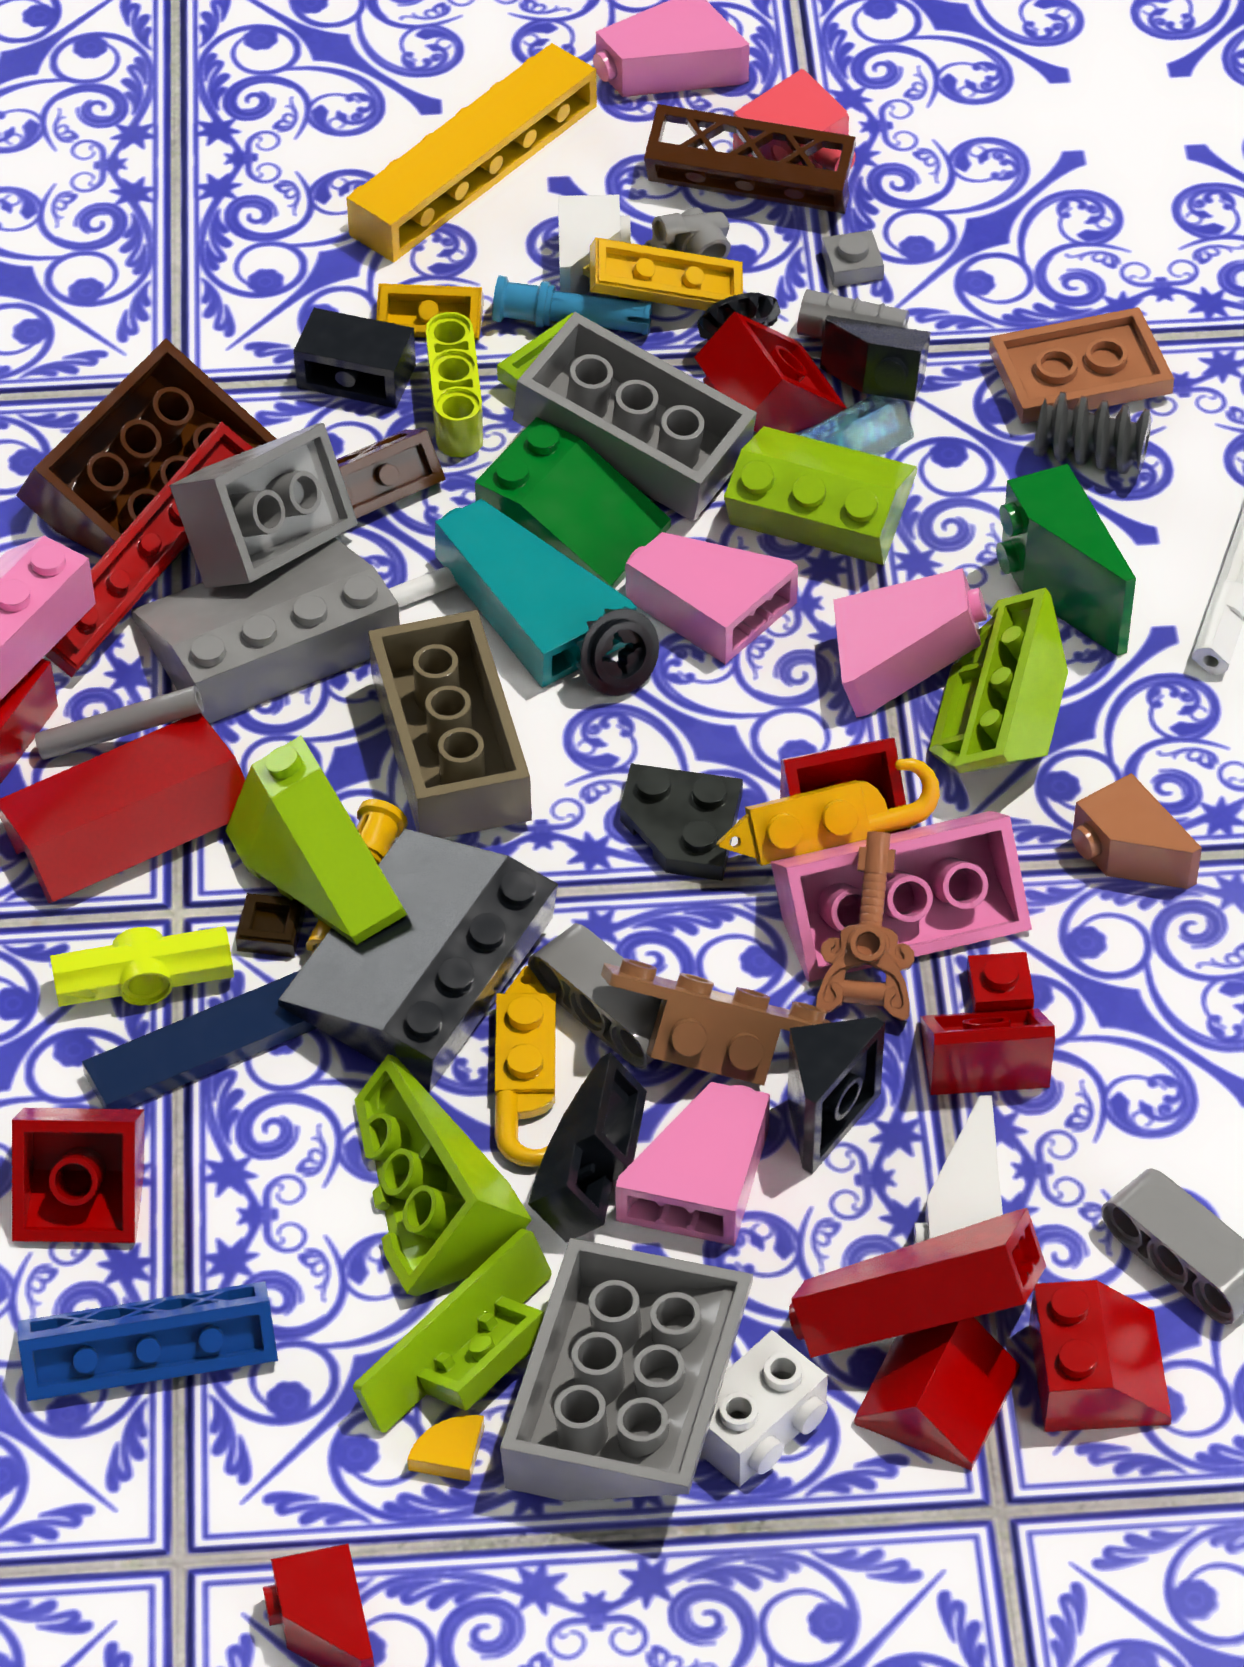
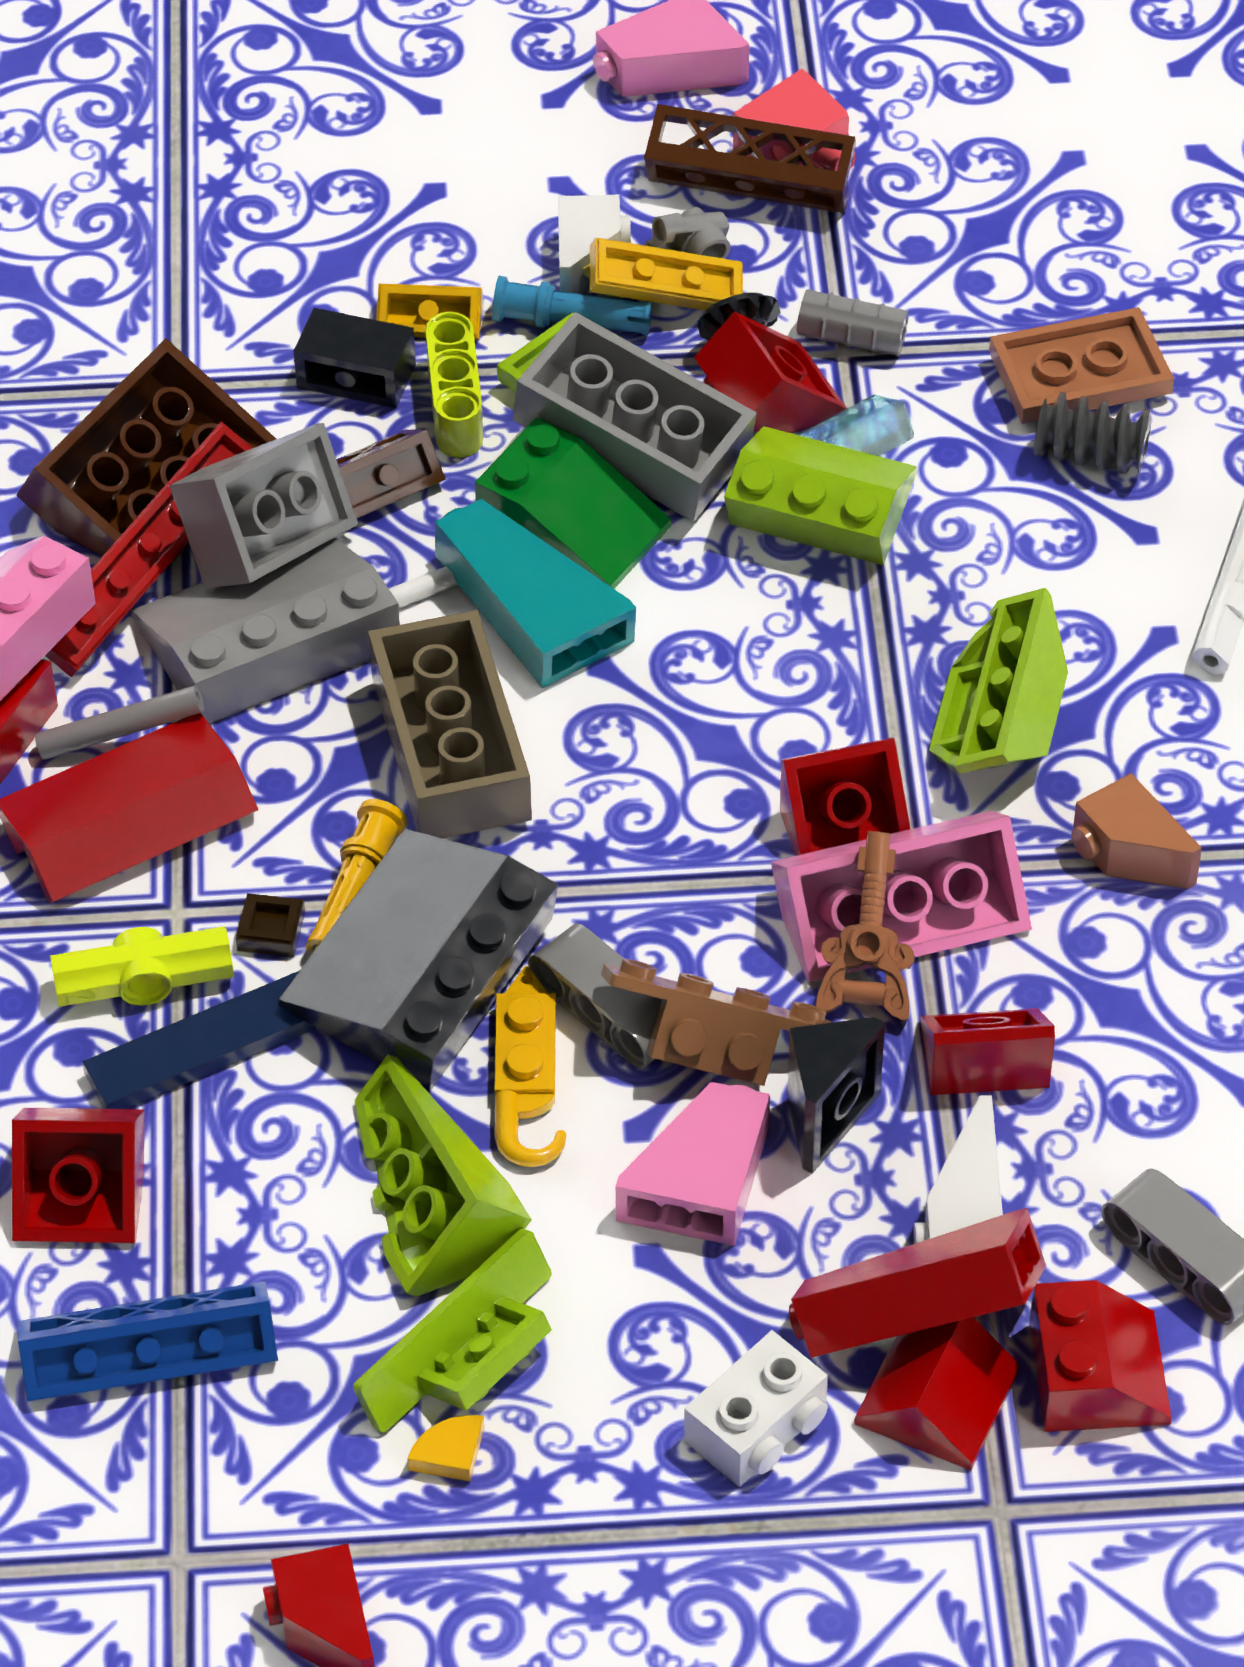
(306, 844): lime wedge -> none
(471, 152): yellow brick -> none
(589, 1150): black slope -> none
(622, 1375): light grey slope -> none
(634, 661): black gear -> none
(682, 817): pearl dark grey plate -> none
(710, 591): bright pink slope -> none
(828, 817): yellow plate -> none
(852, 258): light grey plate -> none
(875, 357): black slope -> none
(904, 635): bright pink slope -> none
(1000, 982): red plate -> none
(1062, 544): green slope -> none

